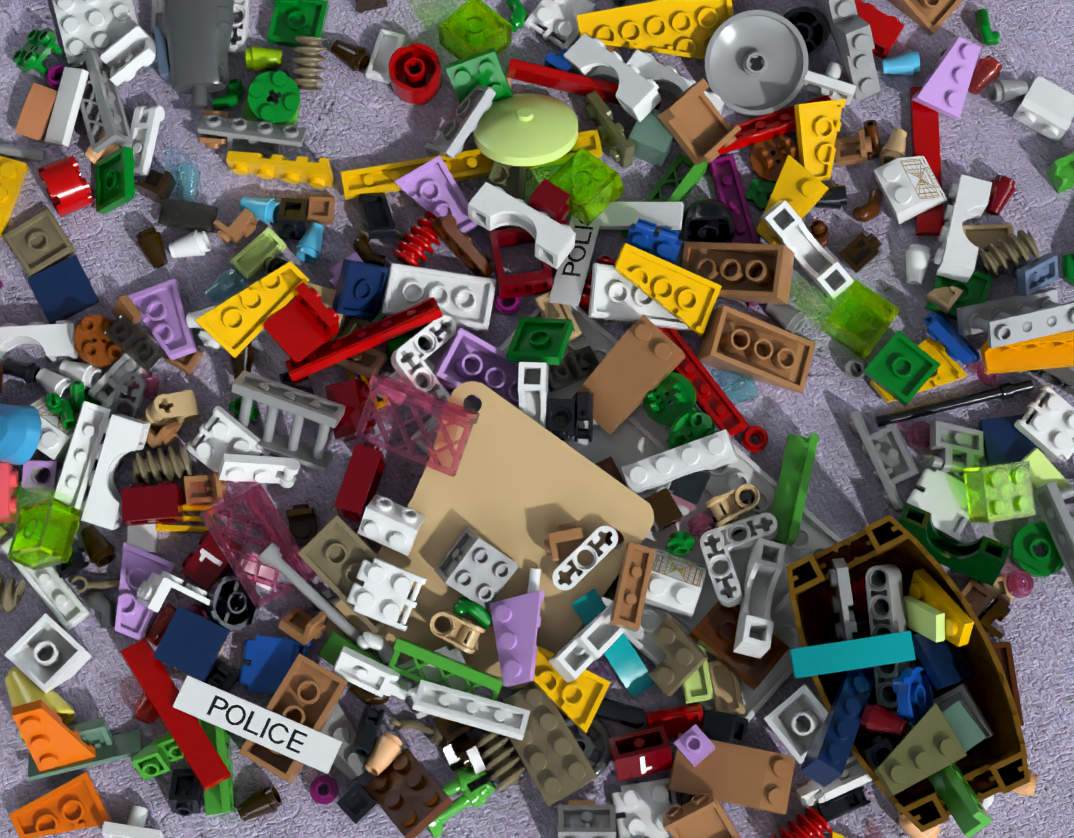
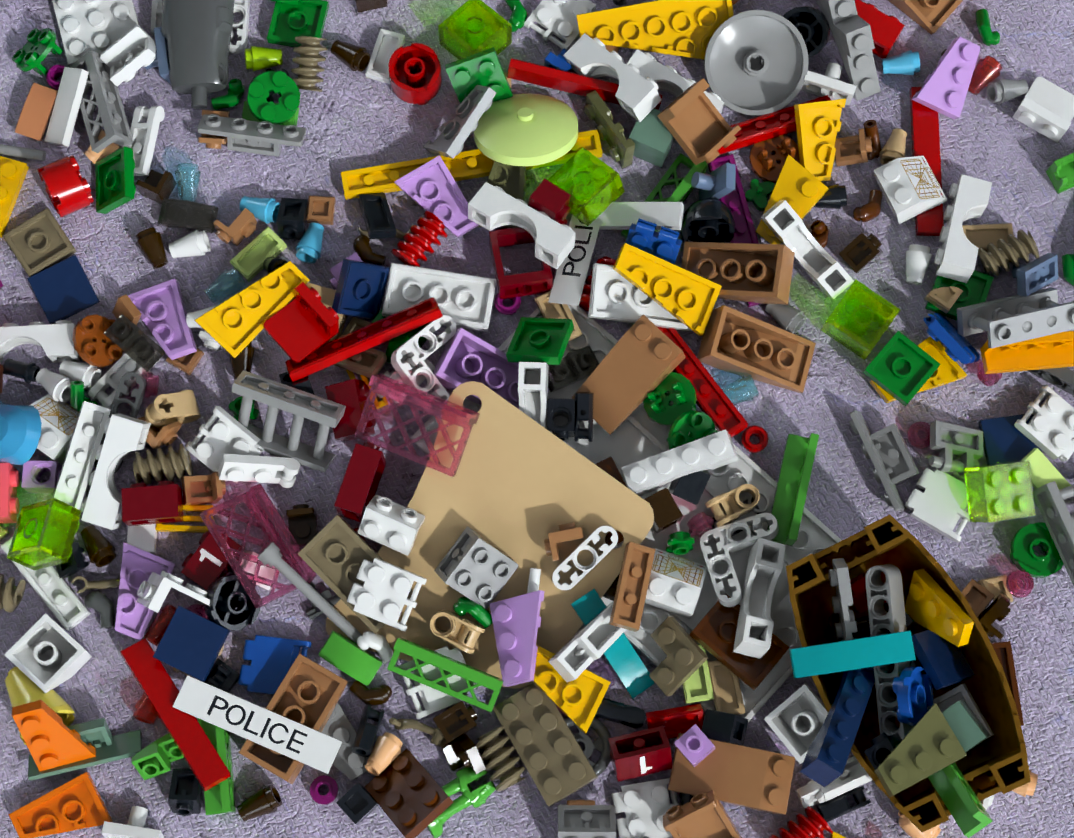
(61, 408): green arm -> none
(277, 166): yellow wing -> none
(302, 625): medium nougat bracket -> none
(370, 674): white hinge -> none
(462, 246): reddish brown plate -> none
(471, 710): white plate -> none
(716, 183): none -> sand blue tile
(853, 367): light grey hinge -> none
(883, 721): dark red cone -> none
(924, 619): yellowish green tile -> none
(977, 559): dark green arch -> none
(1000, 193): dark red cone -> none
(1003, 391): black bar -> none

